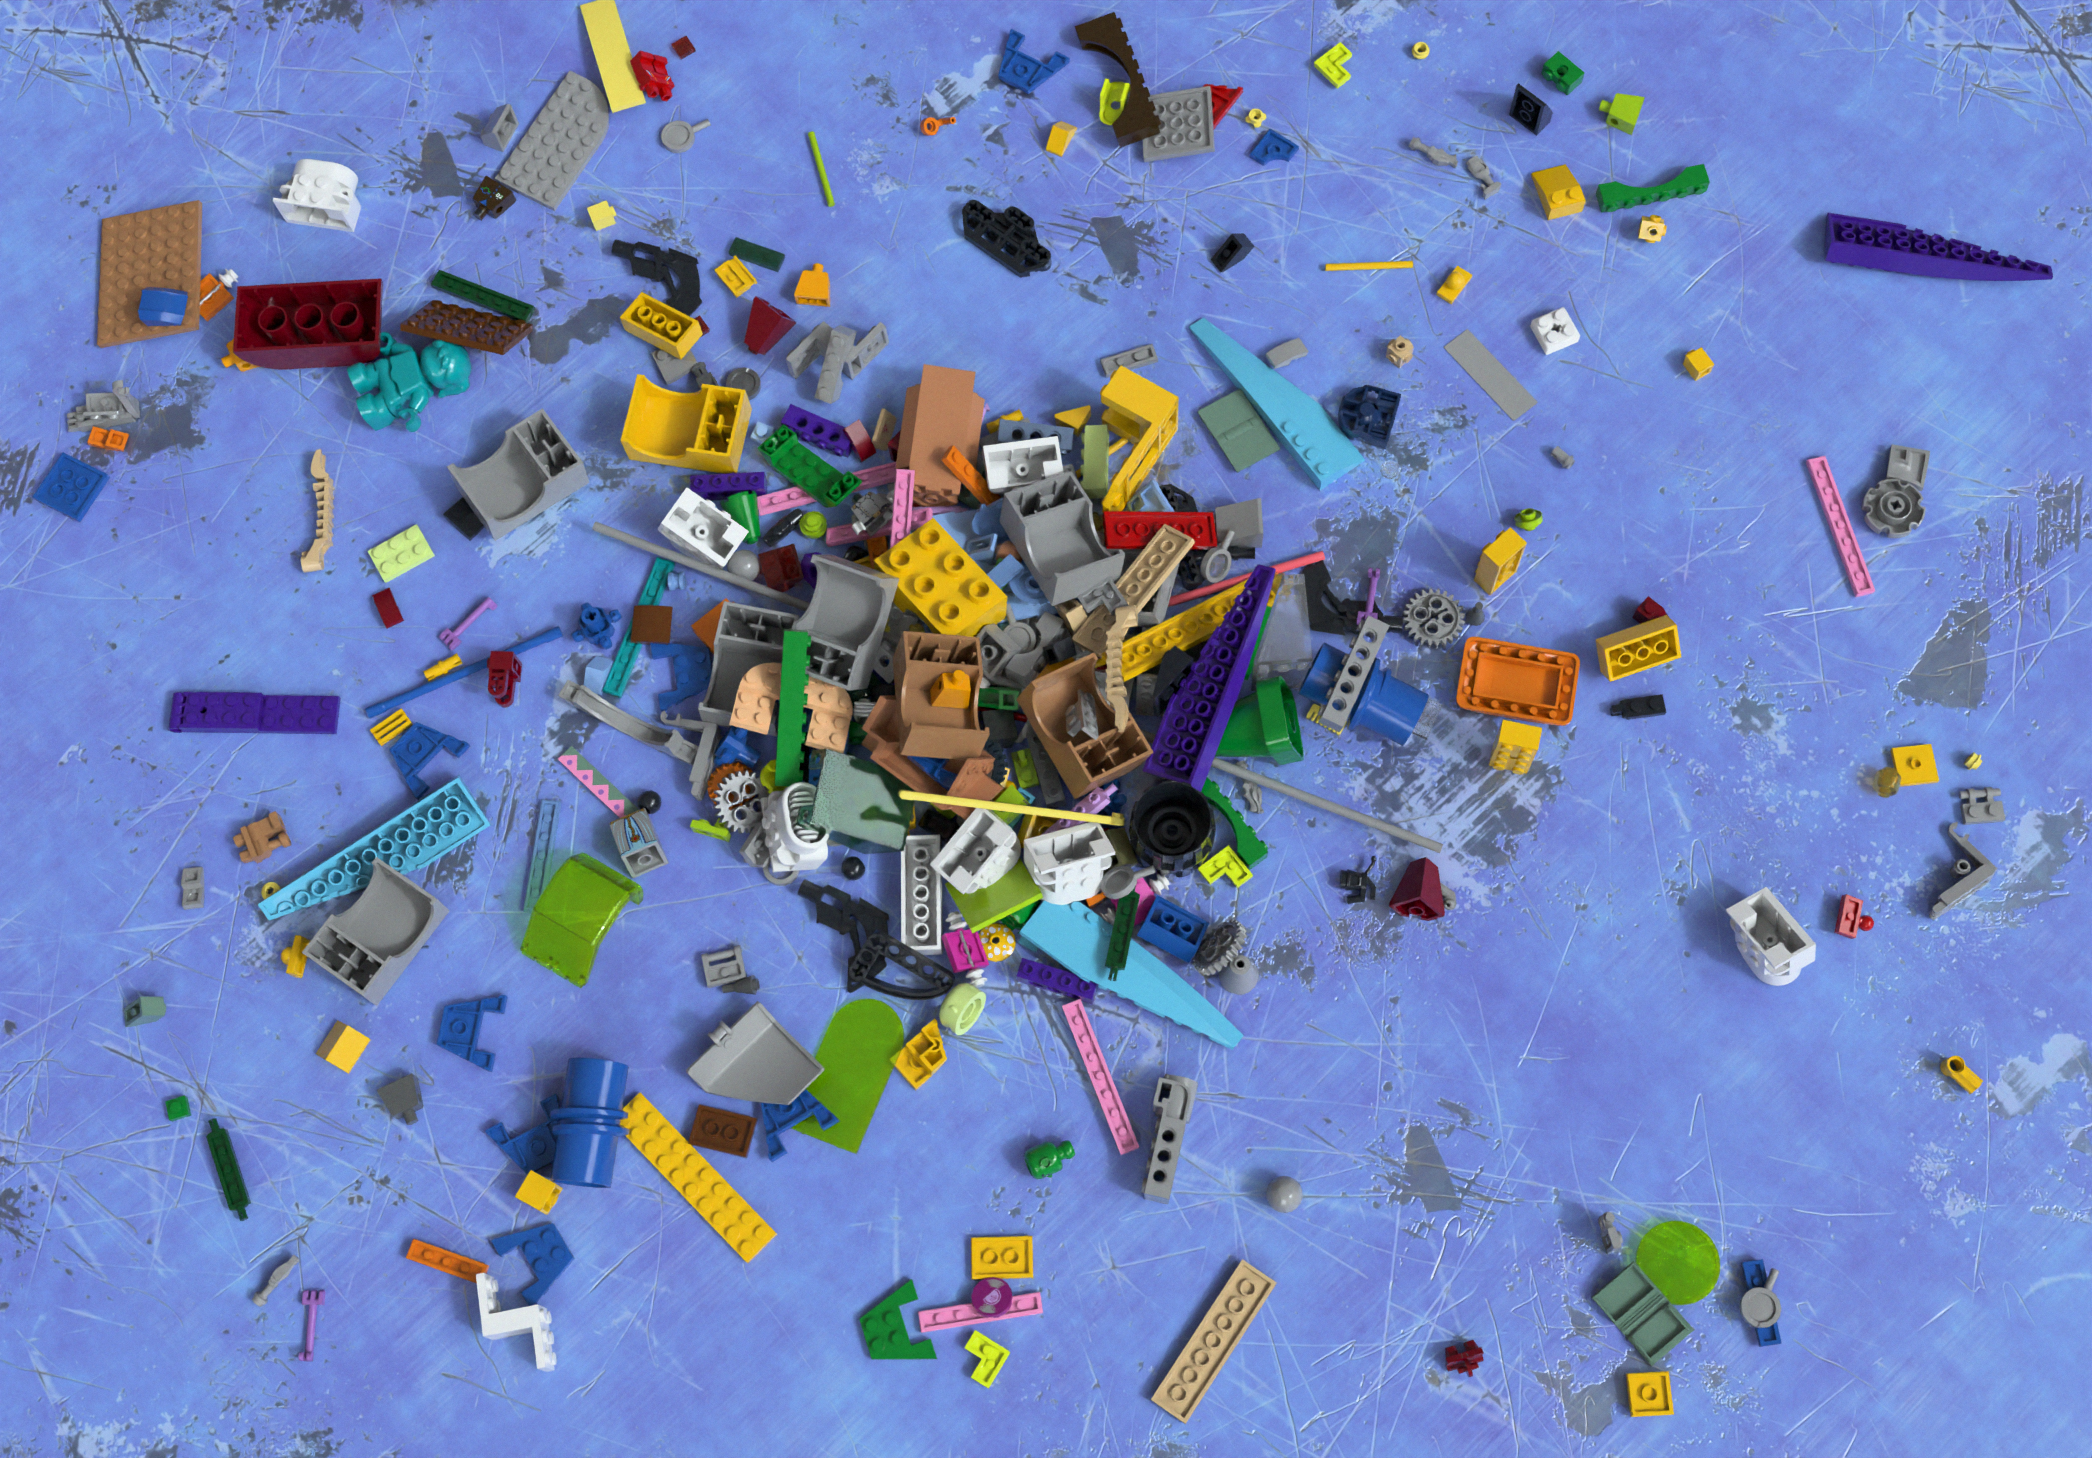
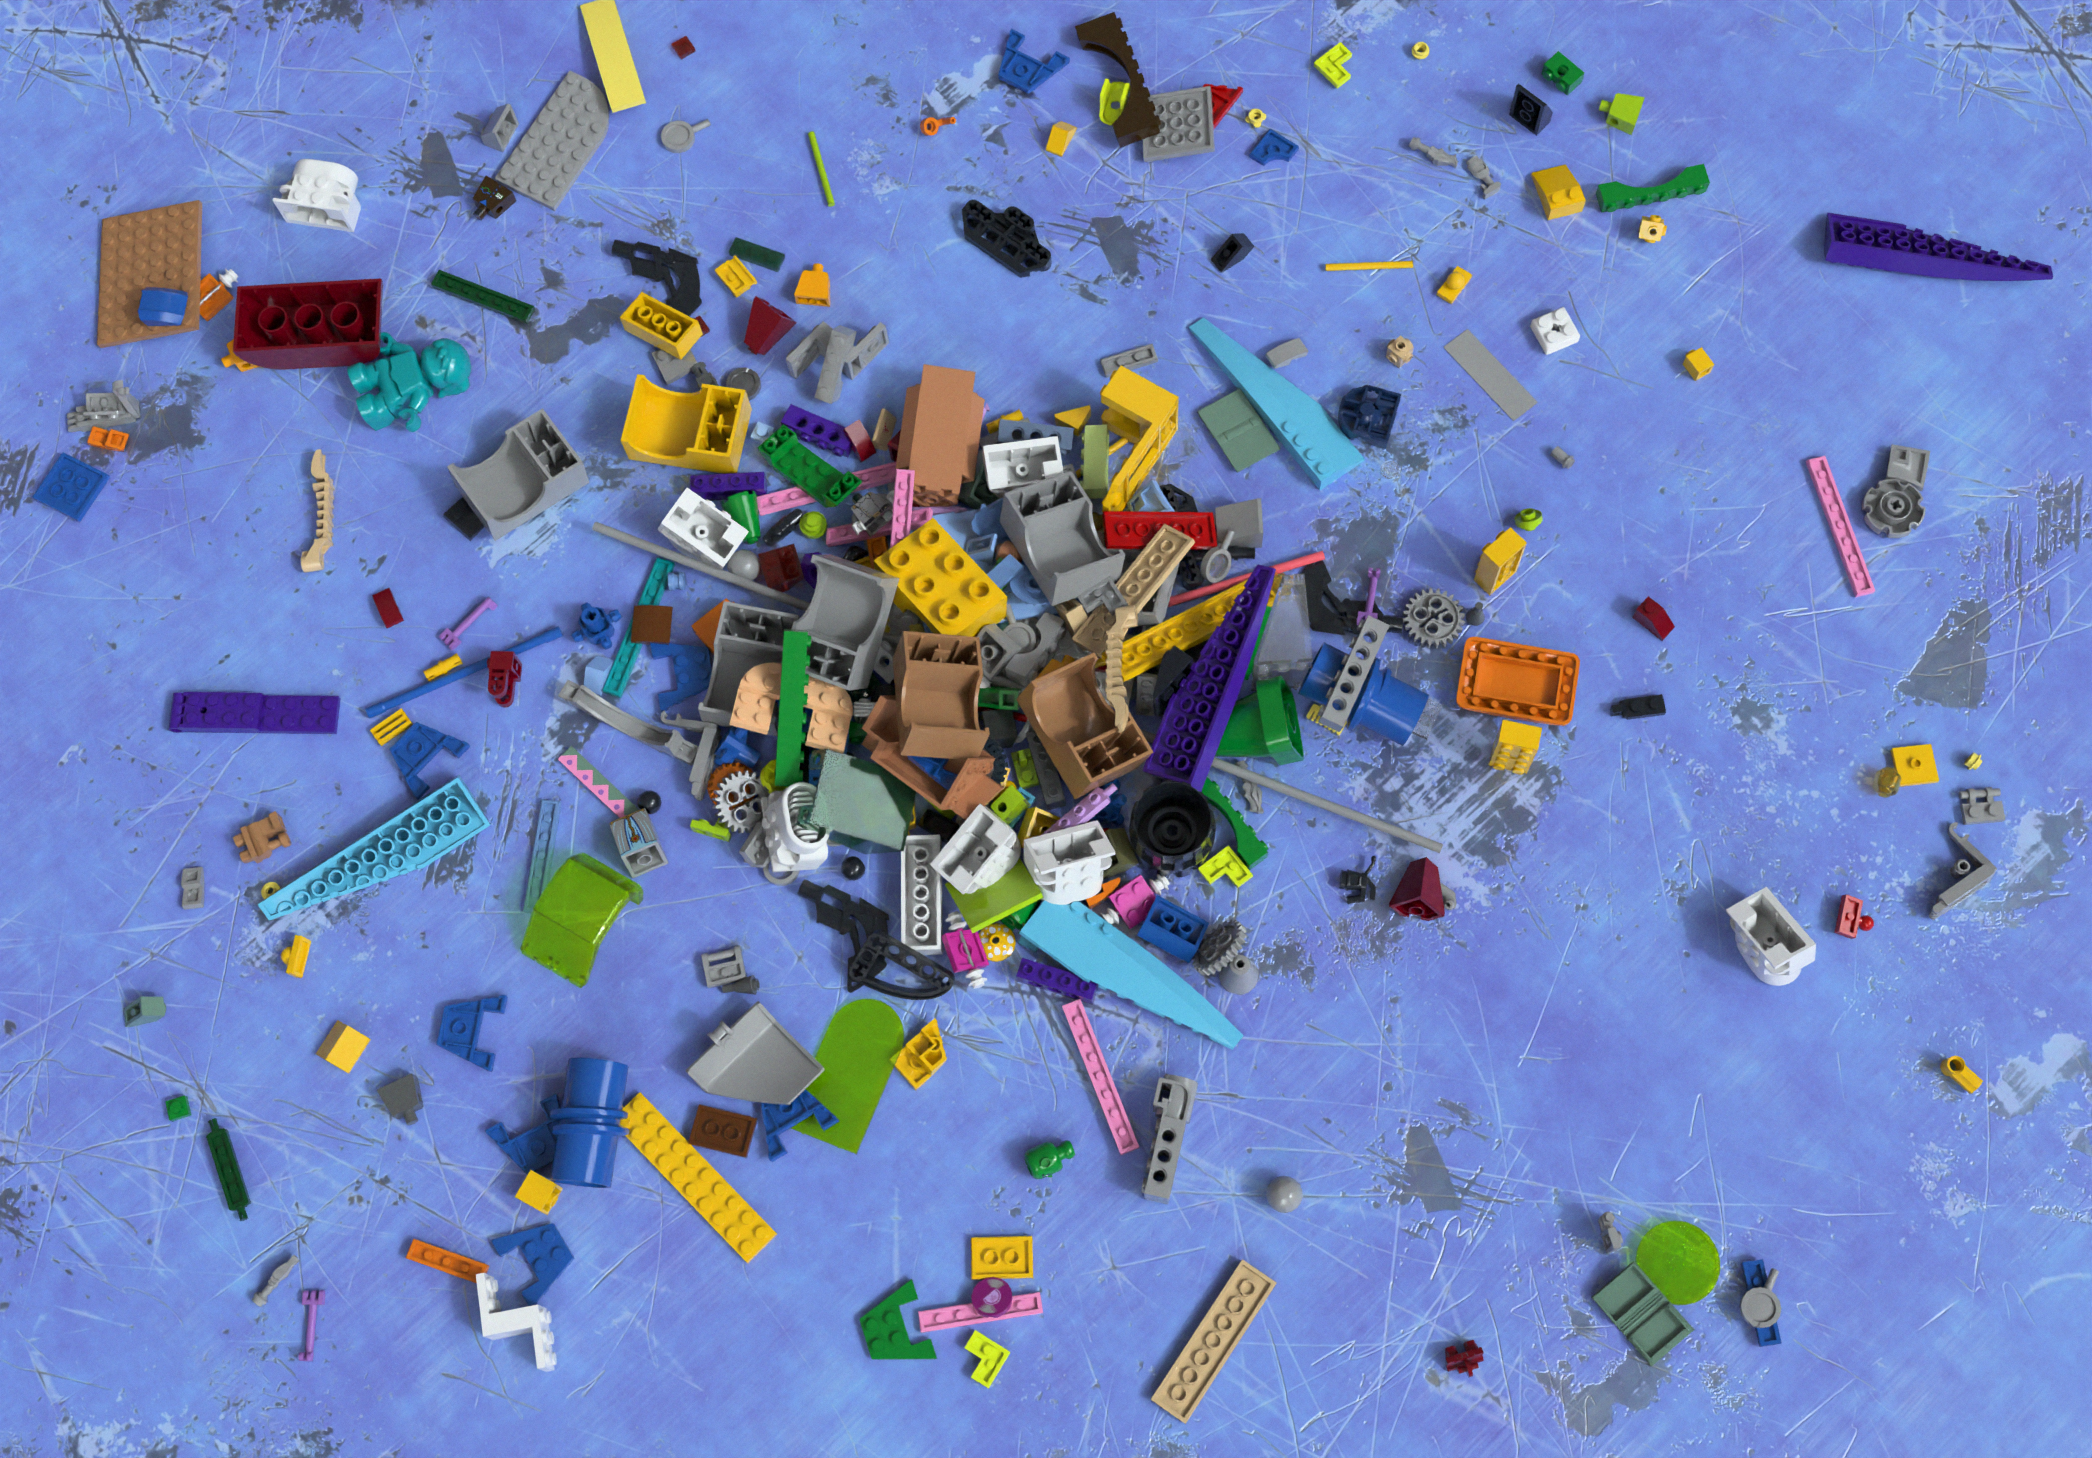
(378, 934): light grey piece -> none
(401, 553): yellowish green plate -> none
(467, 327): reddish brown plate -> none
(602, 215): light yellow brick -> none
(652, 75): red hips -> none
(951, 690): light orange torso -> none
(962, 1007): yellowish green piece -> none
(968, 476): orange plate -> none
(1059, 651): black brick -> none
(1082, 716): light grey bracket -> none
(1116, 818): light yellow hinge -> none
(1122, 880): light grey piece -> none
(1122, 933): dark green plate -> none
(1638, 648): yellow brick -> none
(1649, 1394): yellow plate -> none

